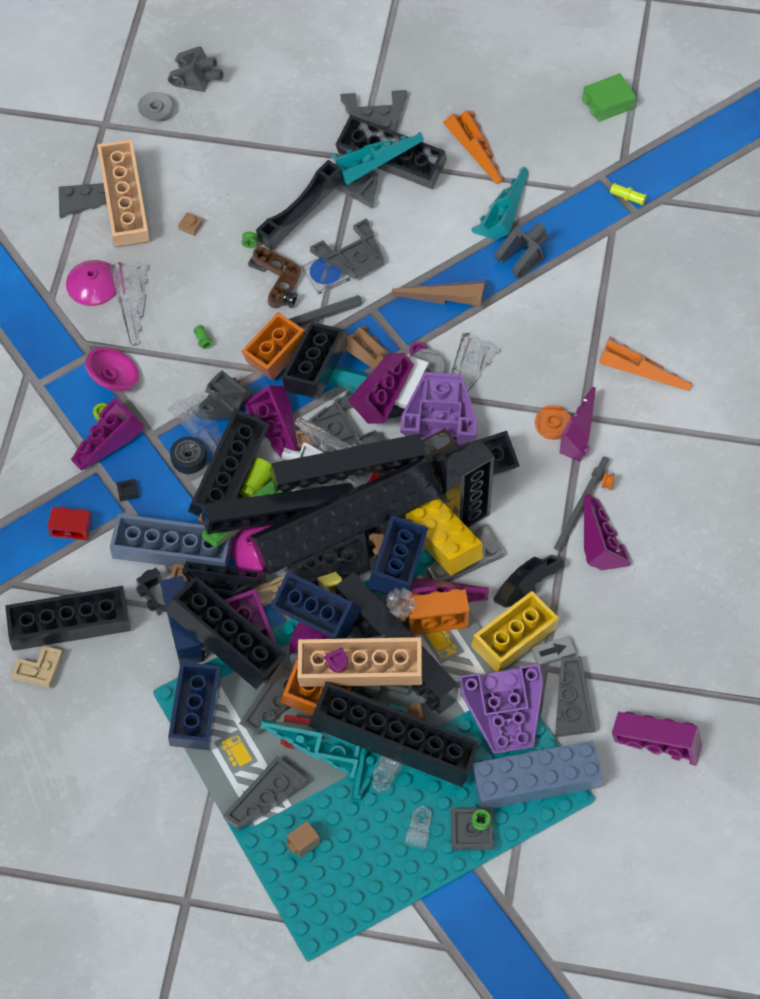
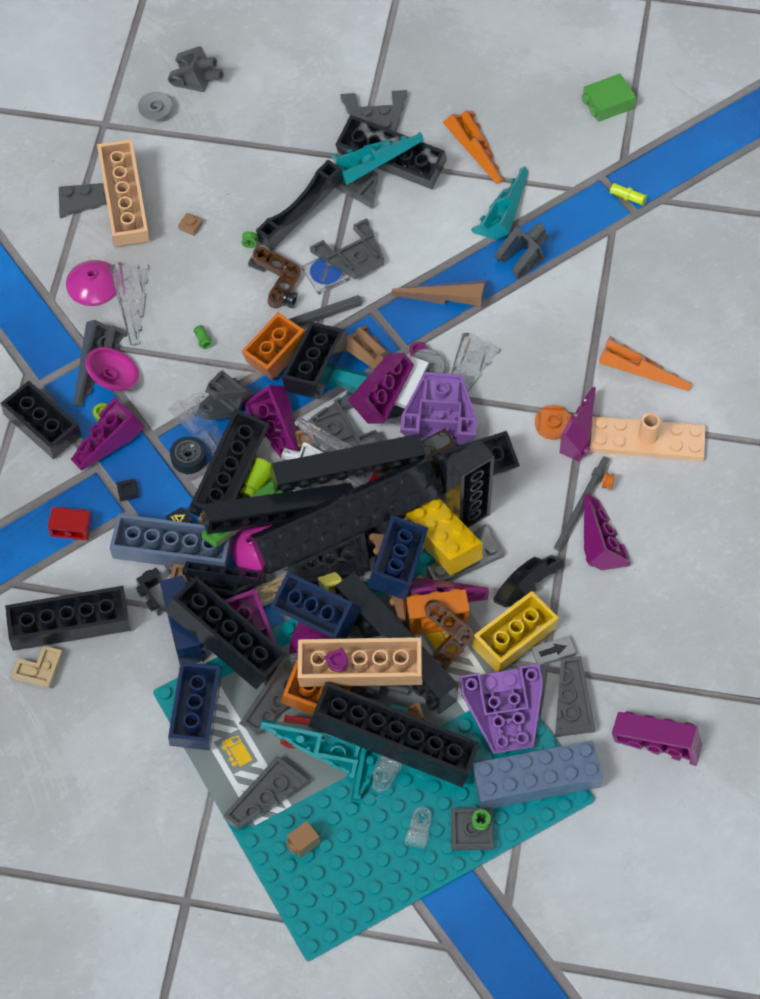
(41, 419): none -> black brick
(95, 336): none -> dark grey wedge
(179, 515): none -> black tile
(406, 607): clear brick -> none
(454, 631): none -> reddish brown beam
(647, 438): none -> light nougat plate

